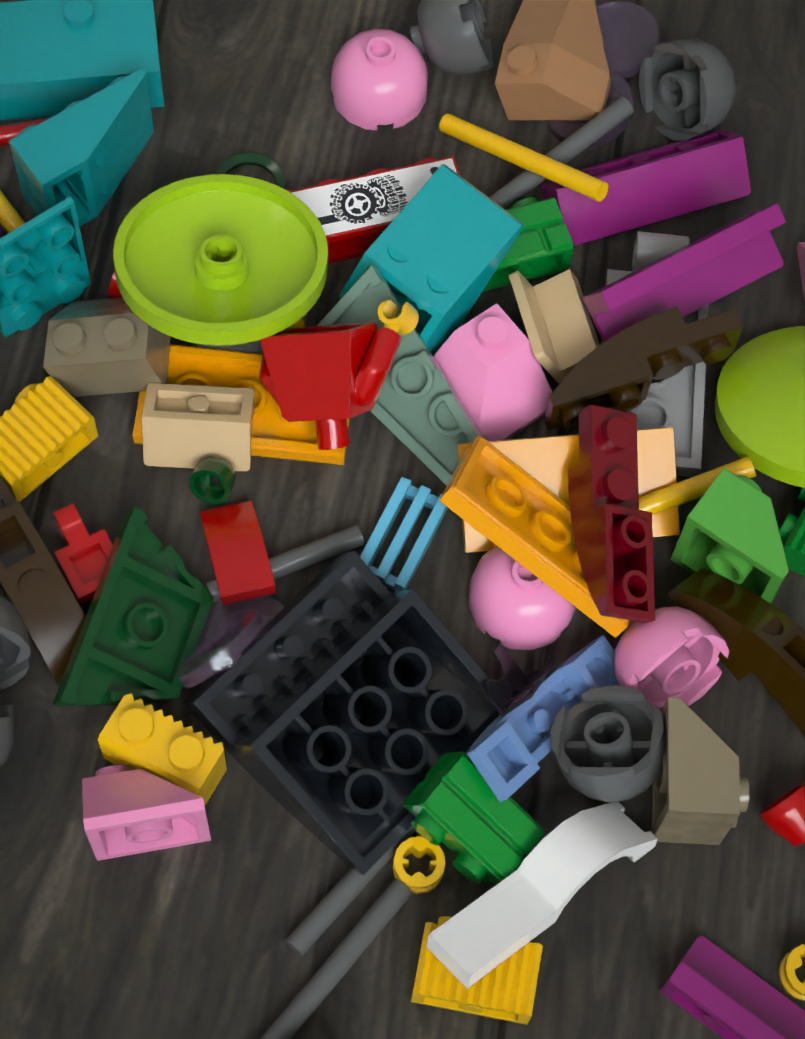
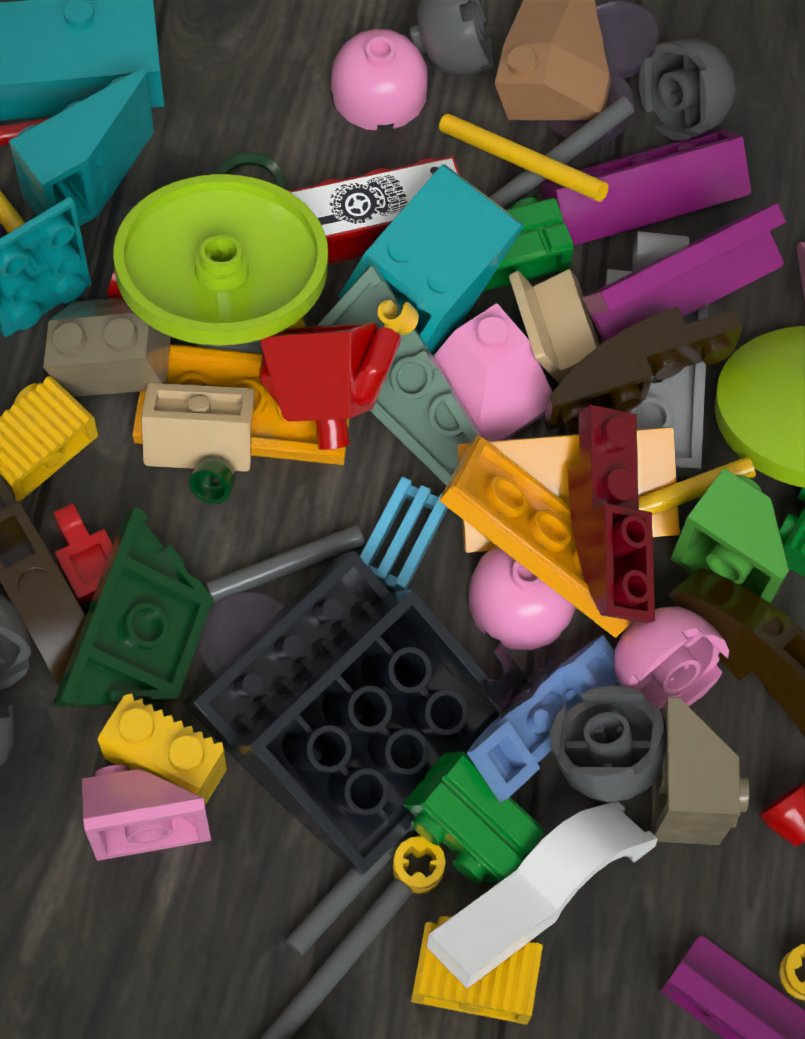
(220, 649): clear purple piece -> none
(237, 552): red slope -> none

